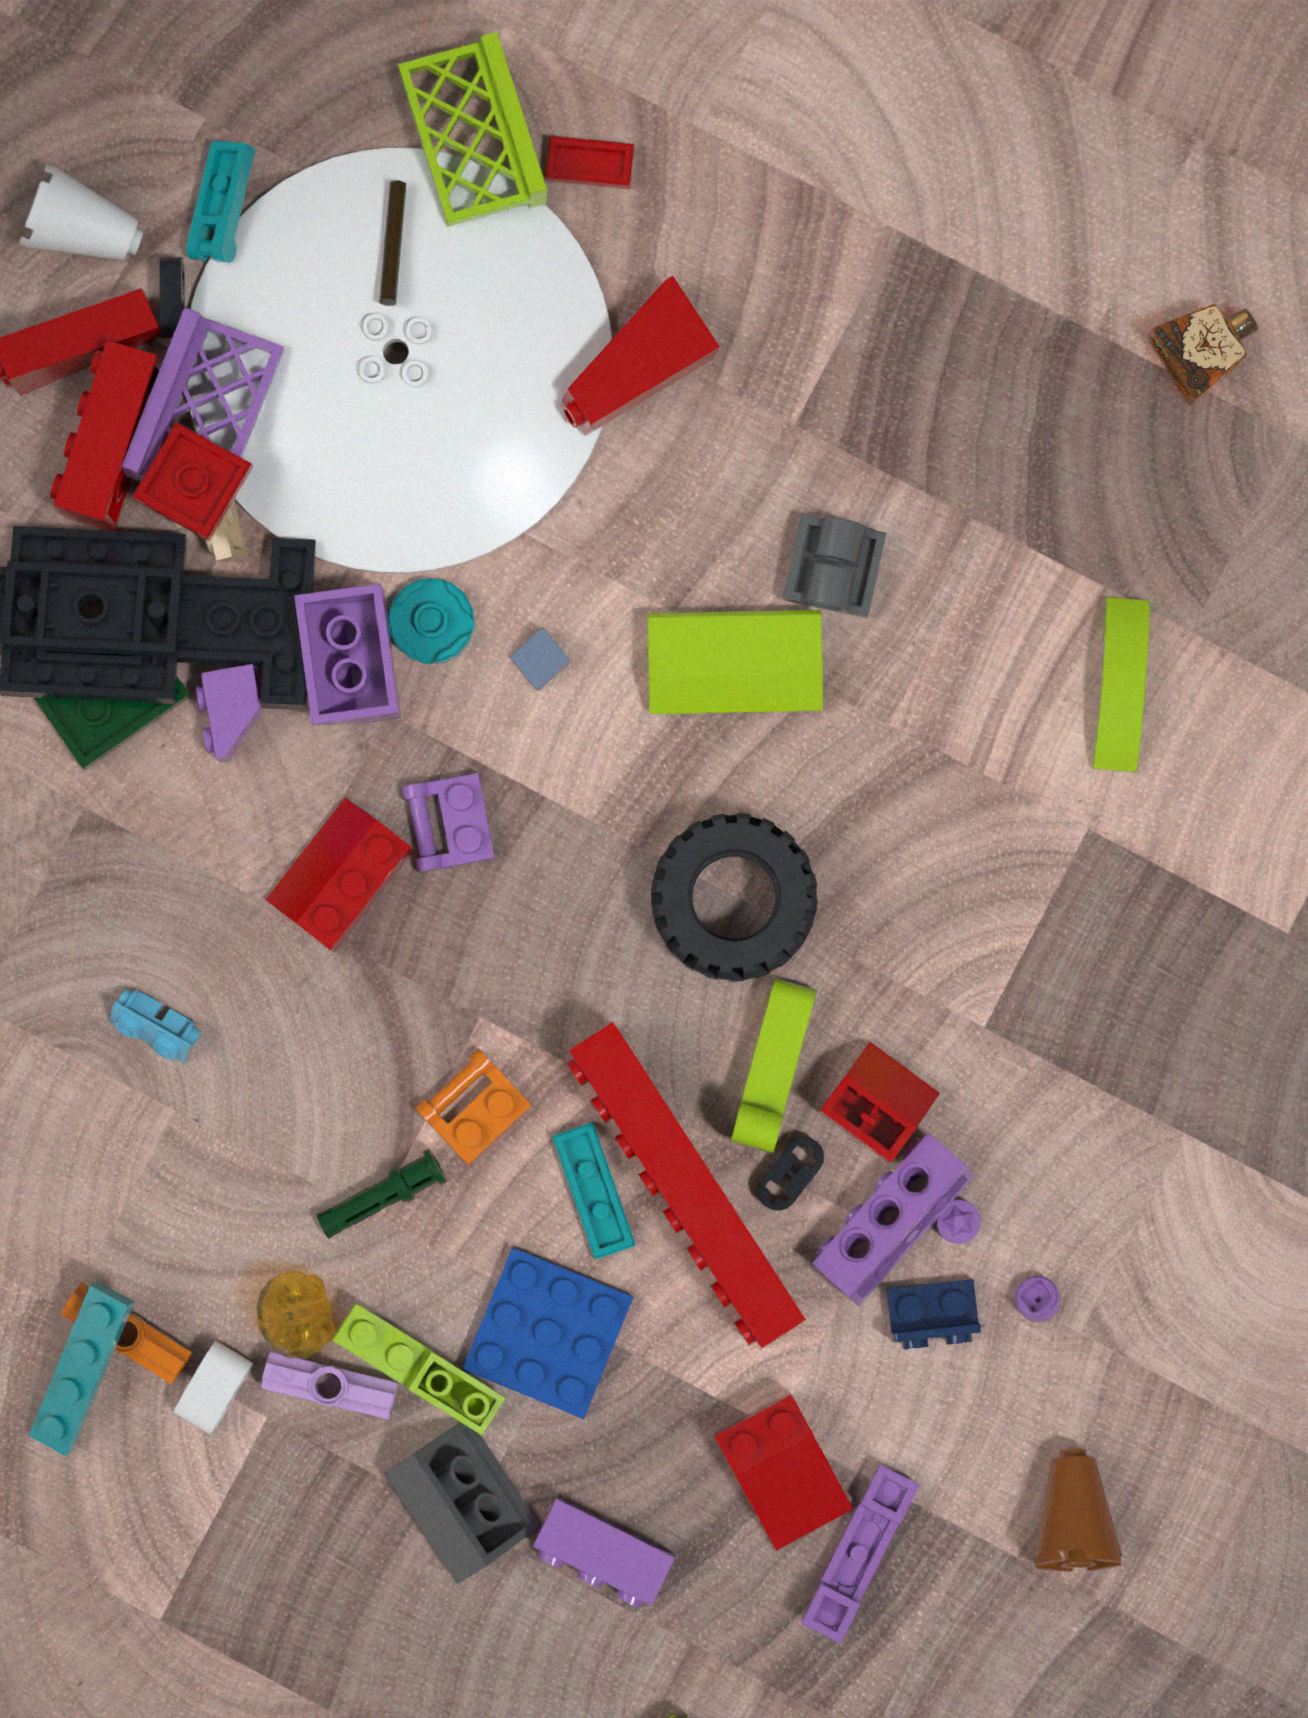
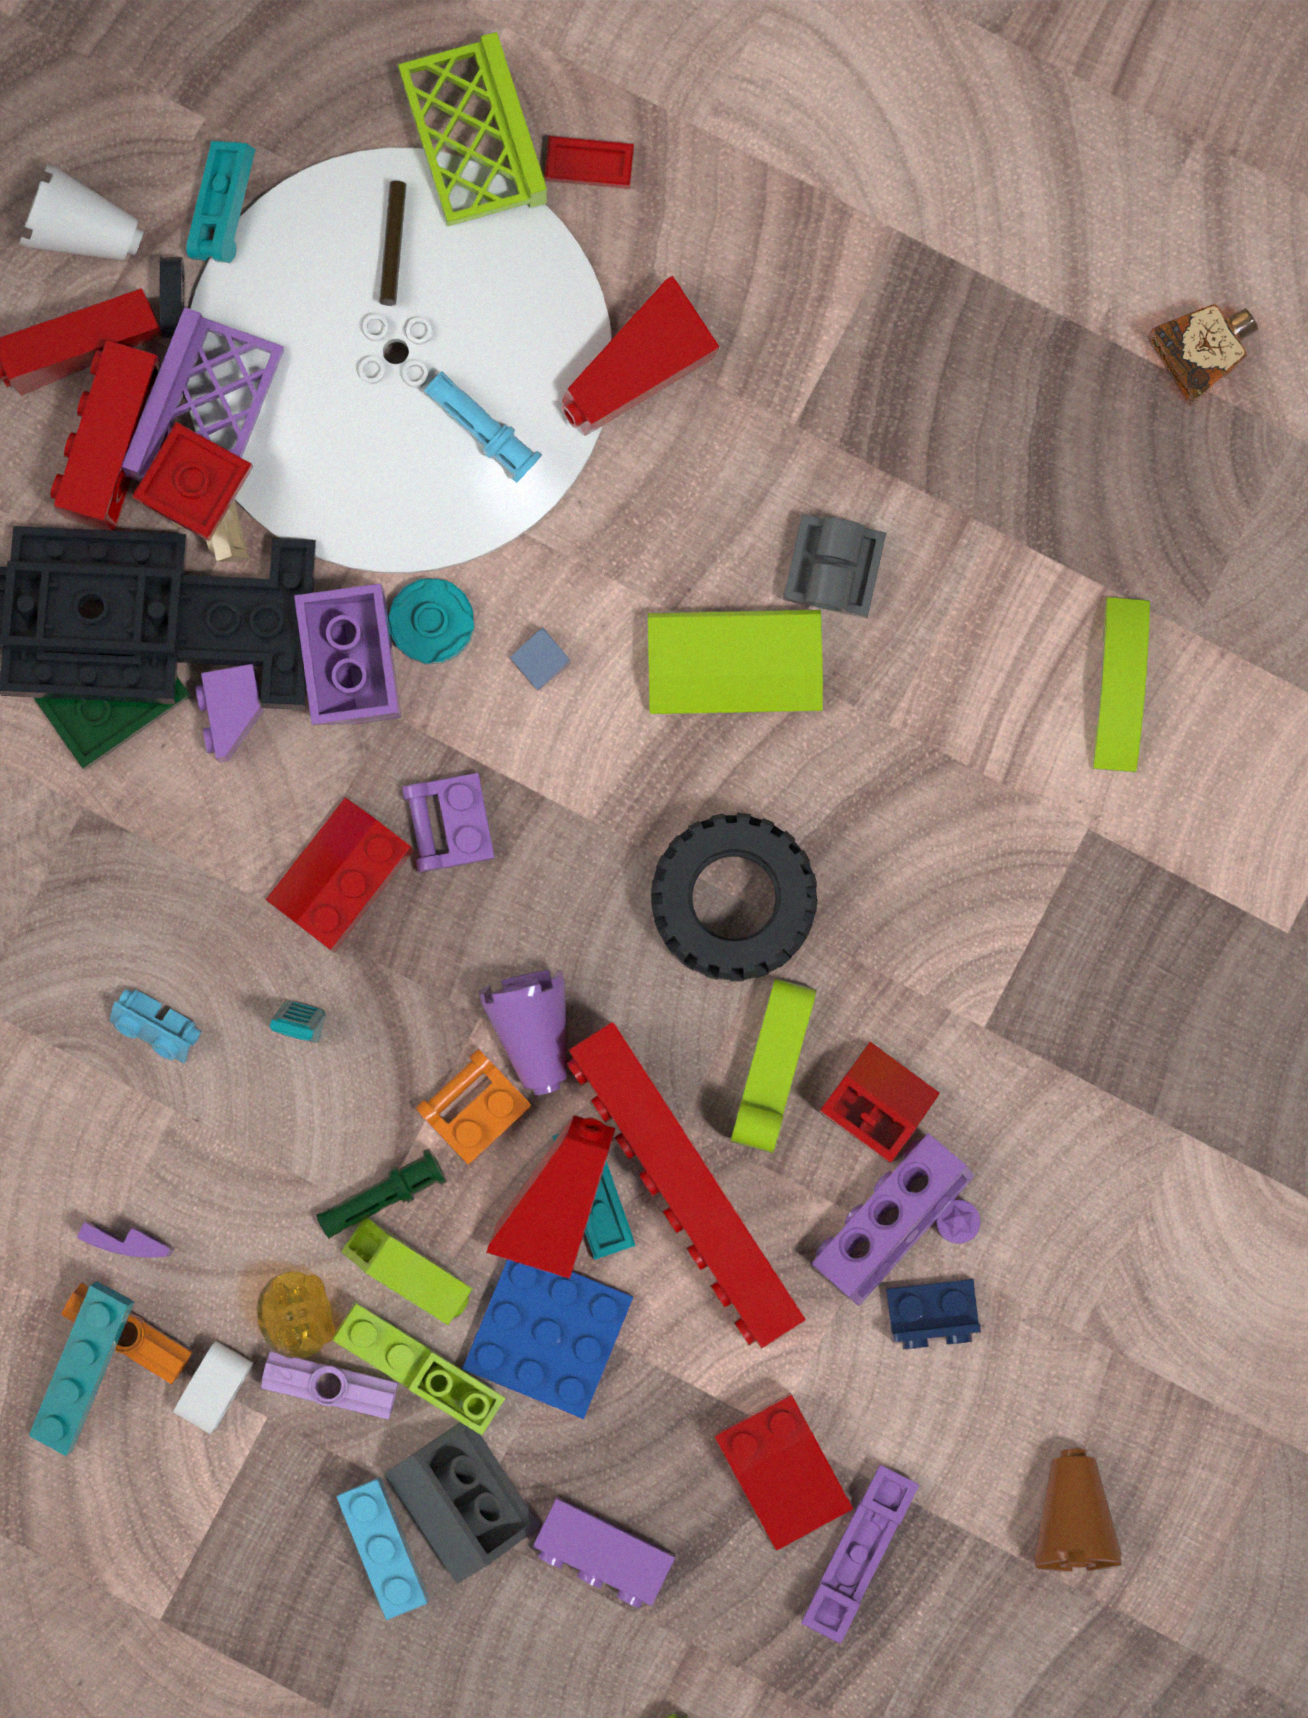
(136, 1243): none -> medium lavender slope
(298, 1021): none -> teal slope
(383, 1548): none -> medium azure brick
(407, 1271): none -> lime slope
(497, 439): none -> medium azure pin
(531, 1026): none -> medium lavender cone
(554, 1205): none -> red slope
(799, 1180): black beam -> none
(1038, 1299): medium lavender tile -> none

